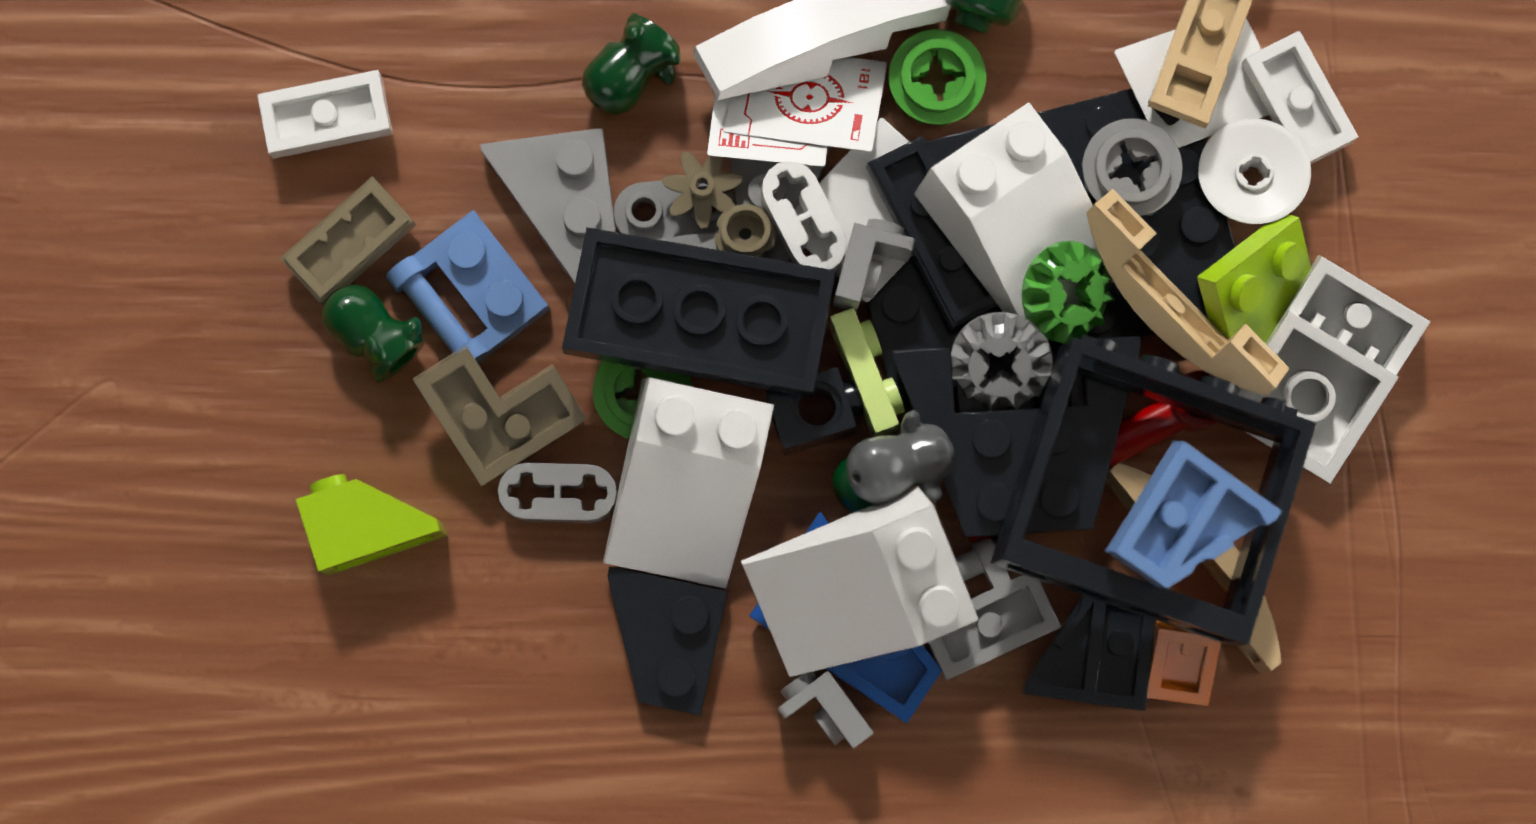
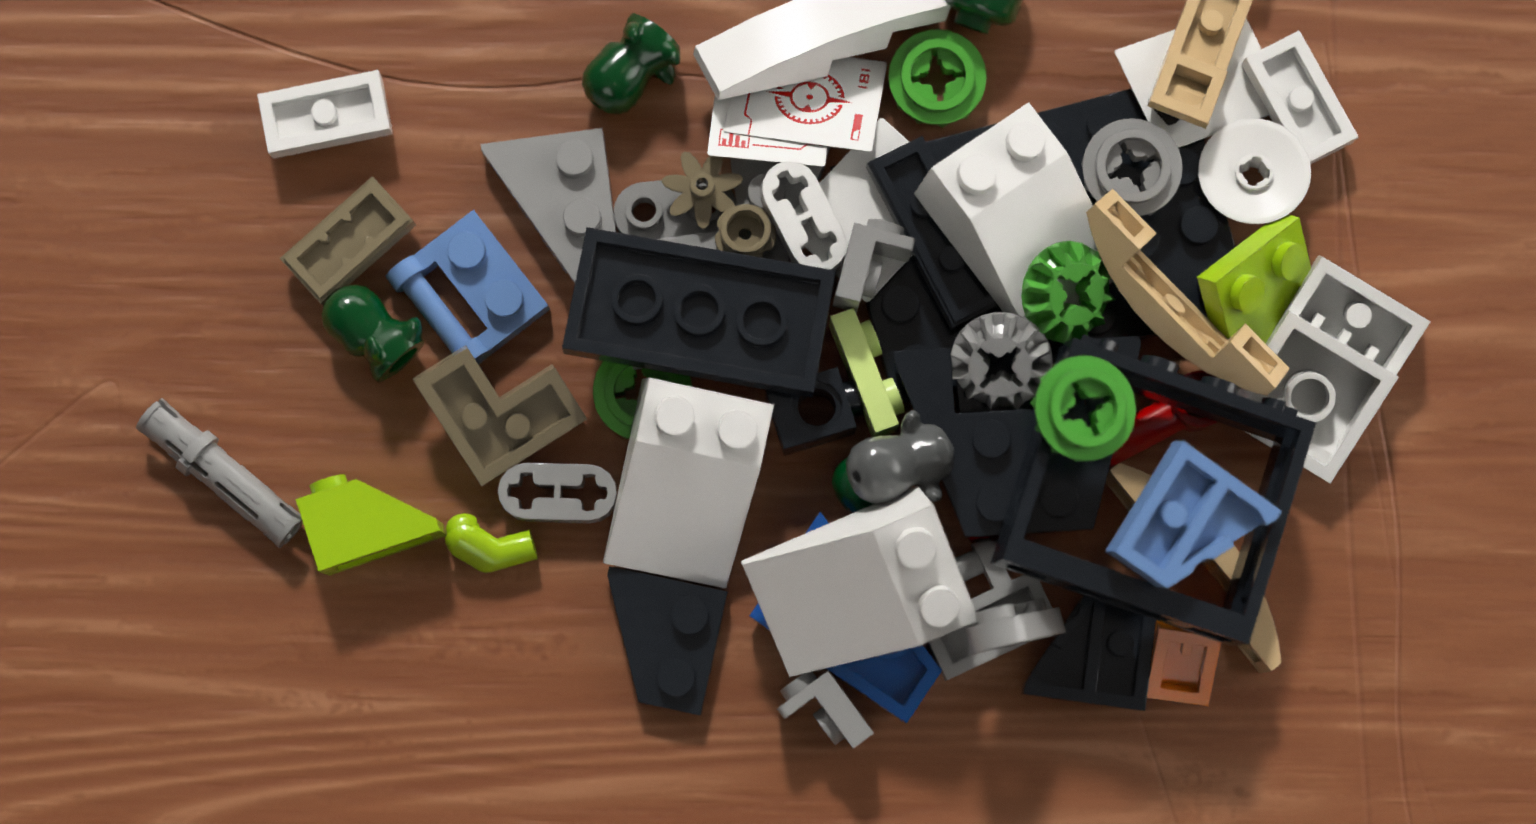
(234, 484): none -> light grey pin
(483, 550): none -> lime arm
(1014, 625): none -> light grey plate
(1110, 420): none -> bright green gear

